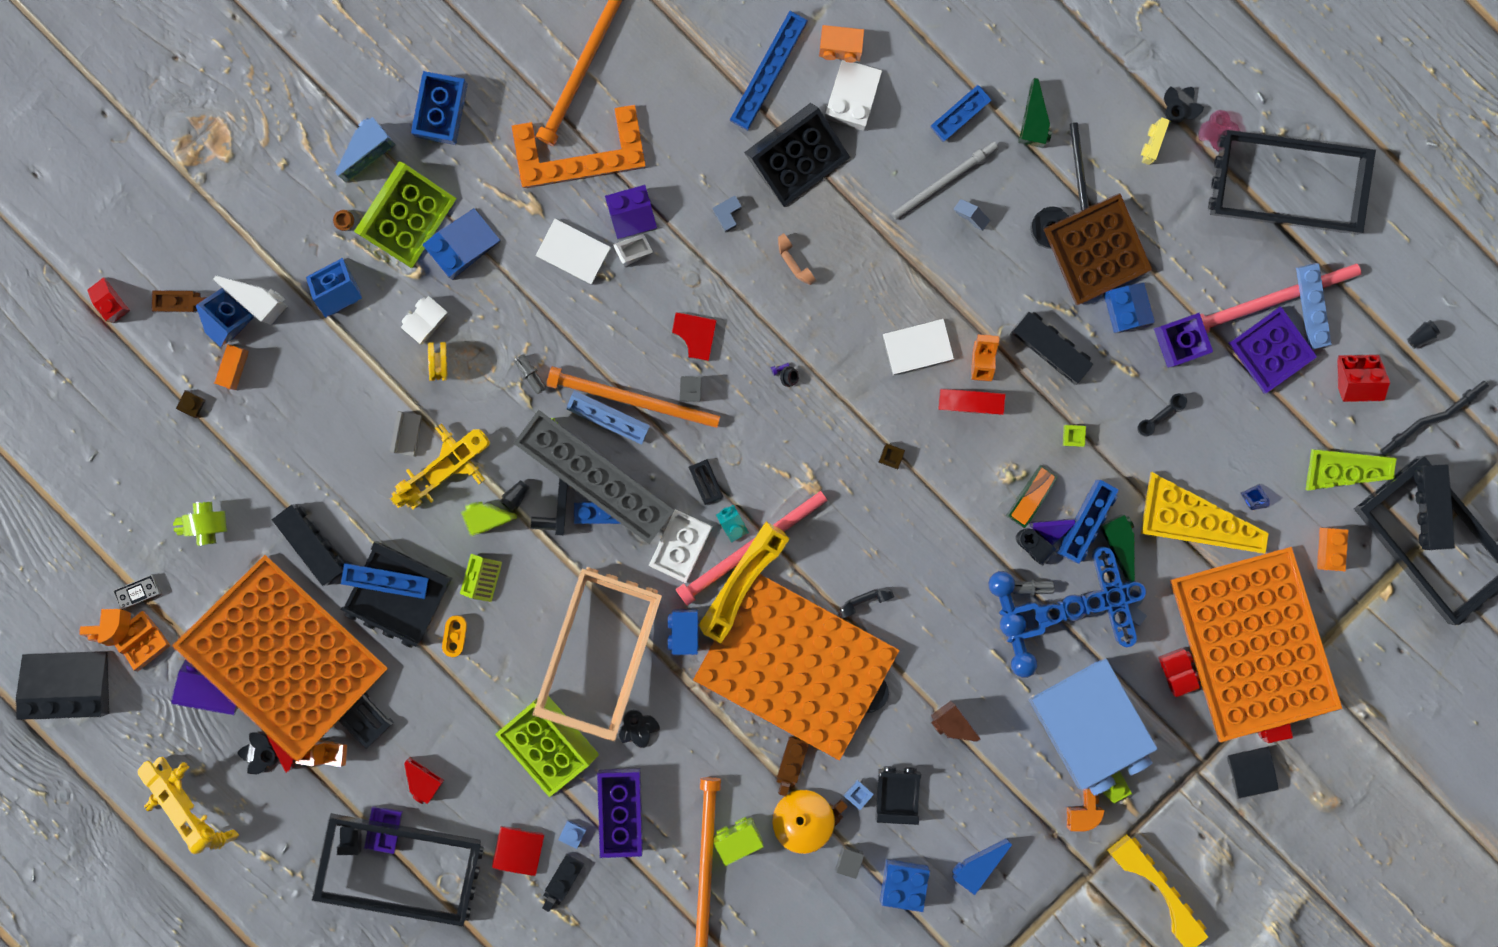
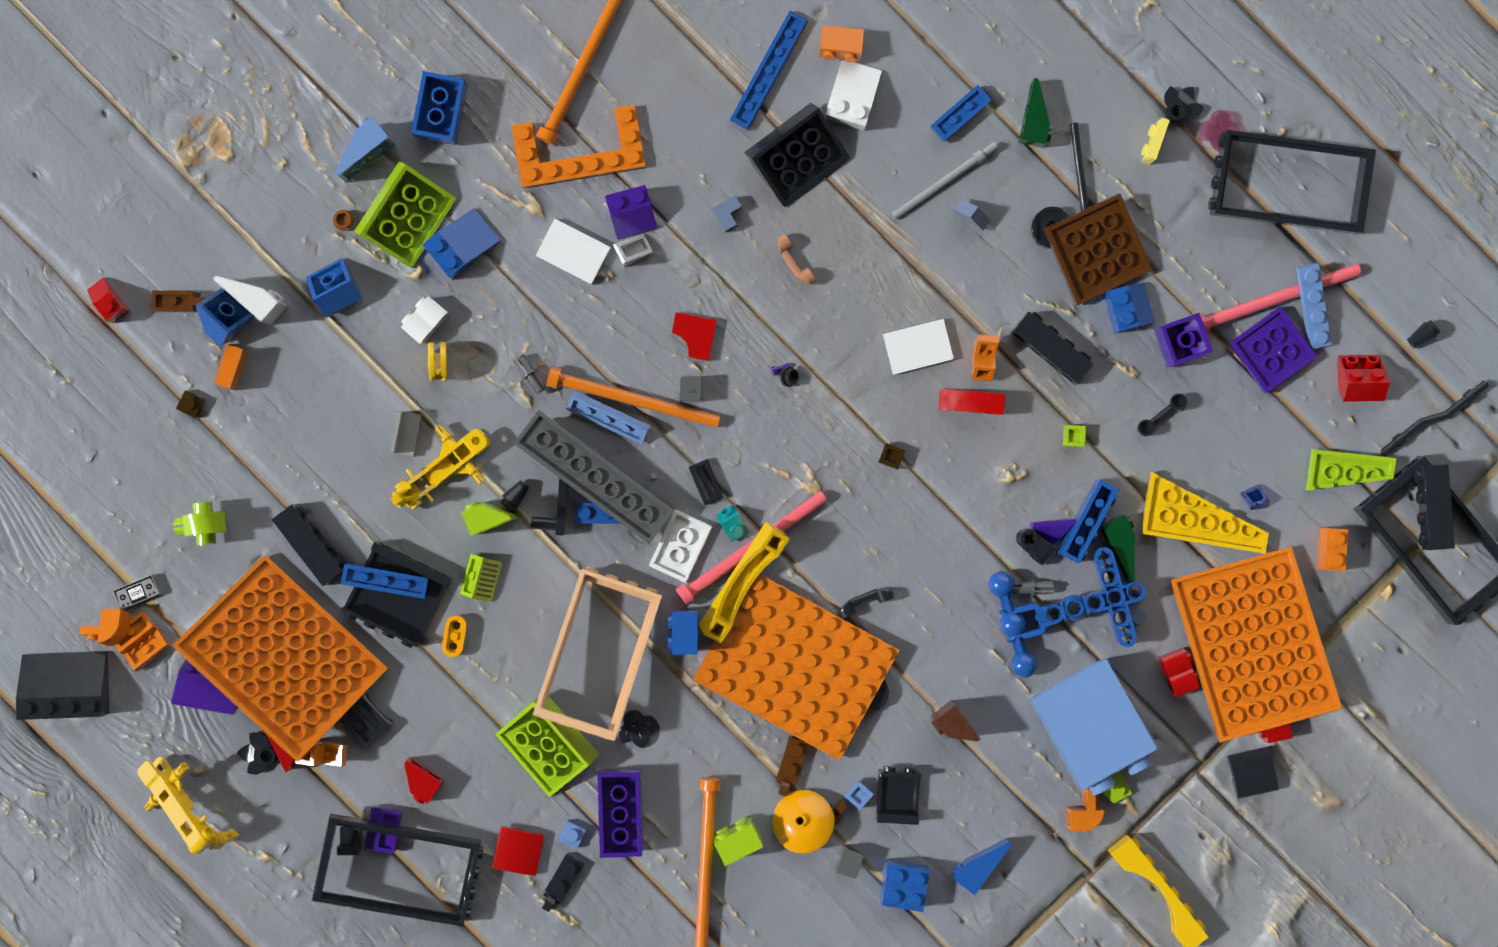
(1032, 496): slope -> none

